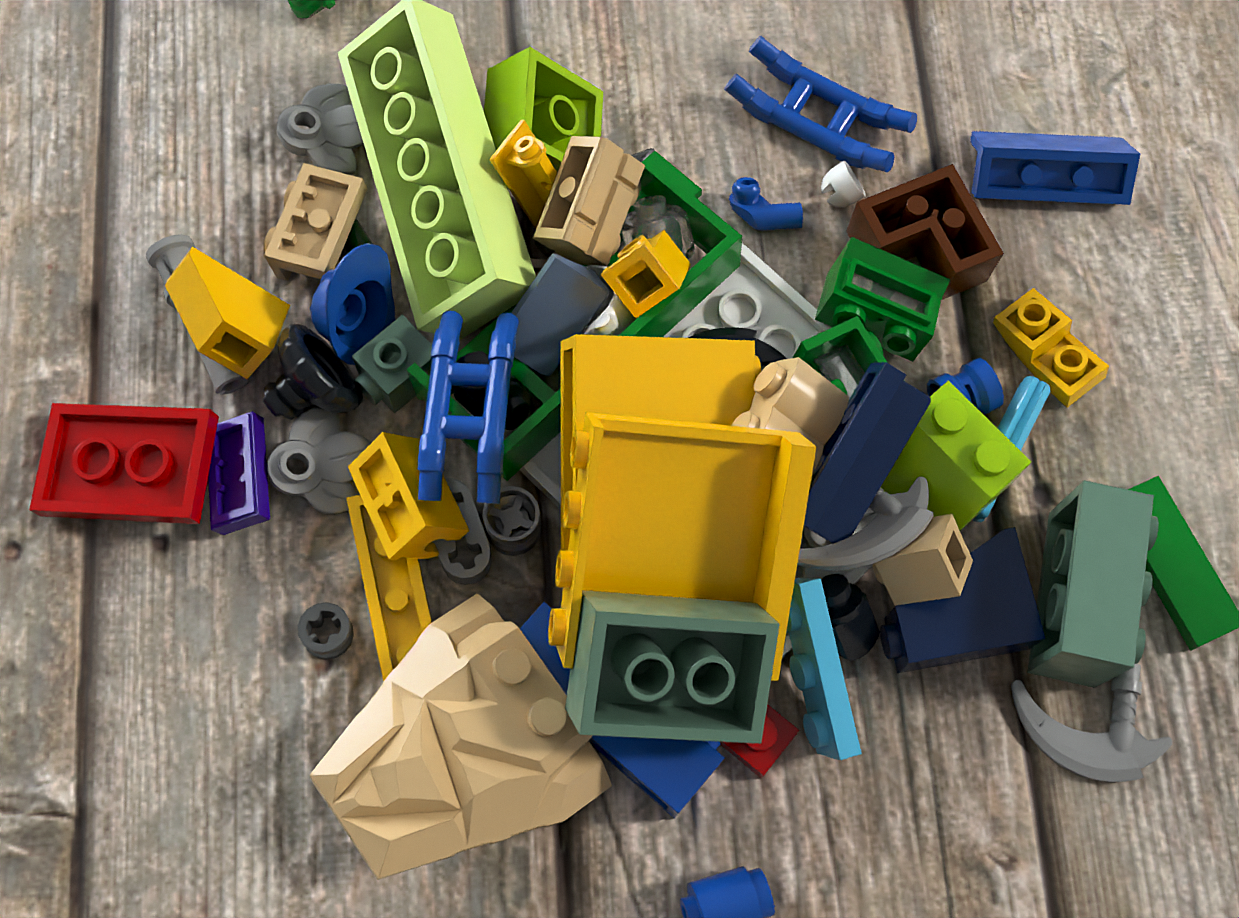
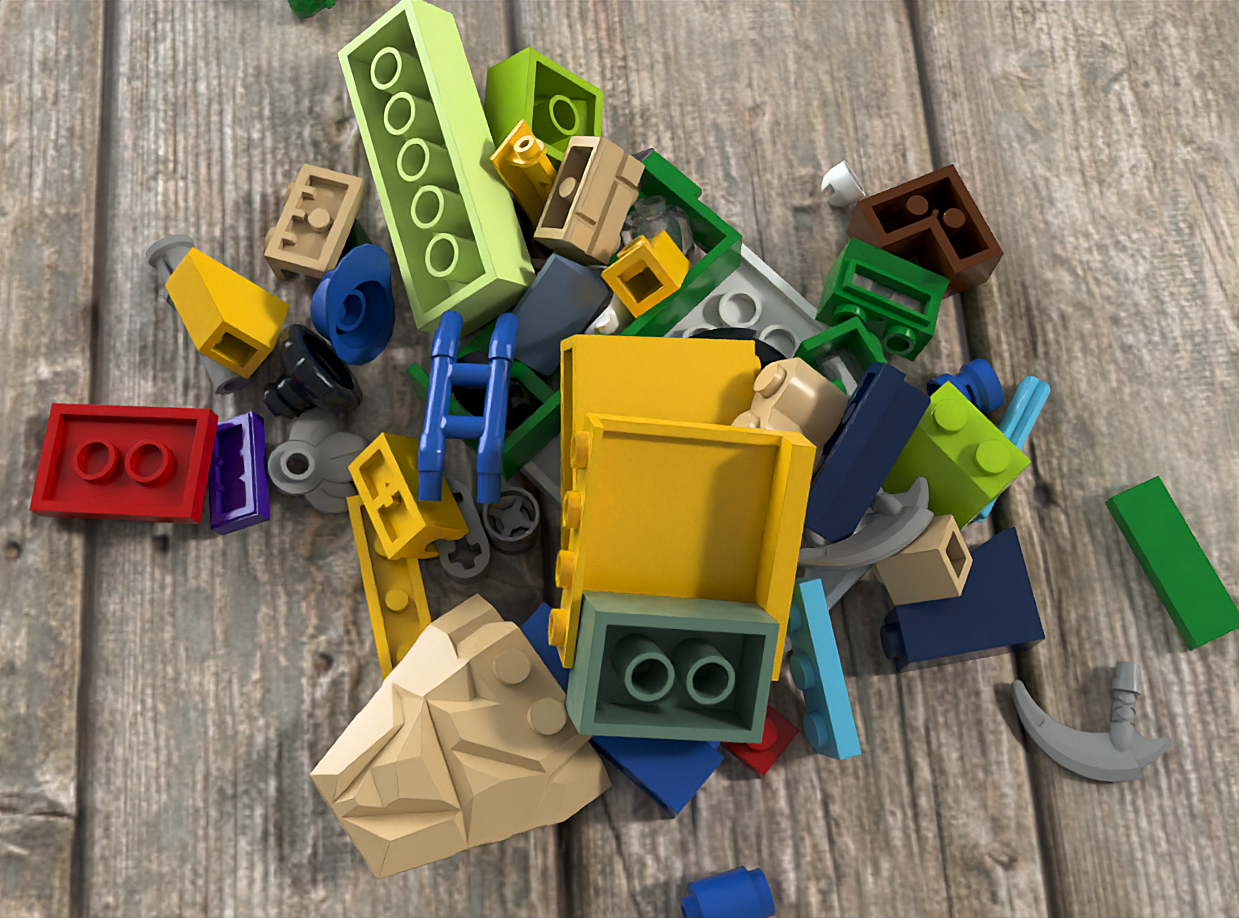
(314, 618): dark grey bush -> none
(331, 131): light grey plate -> none
(385, 360): sand green brick -> none
(759, 212): blue arm -> none
(809, 82): blue piece -> none
(850, 617): black arm -> none
(1044, 344): yellow slope -> none
(1054, 167): blue panel -> none
(1094, 584): sand green brick -> none

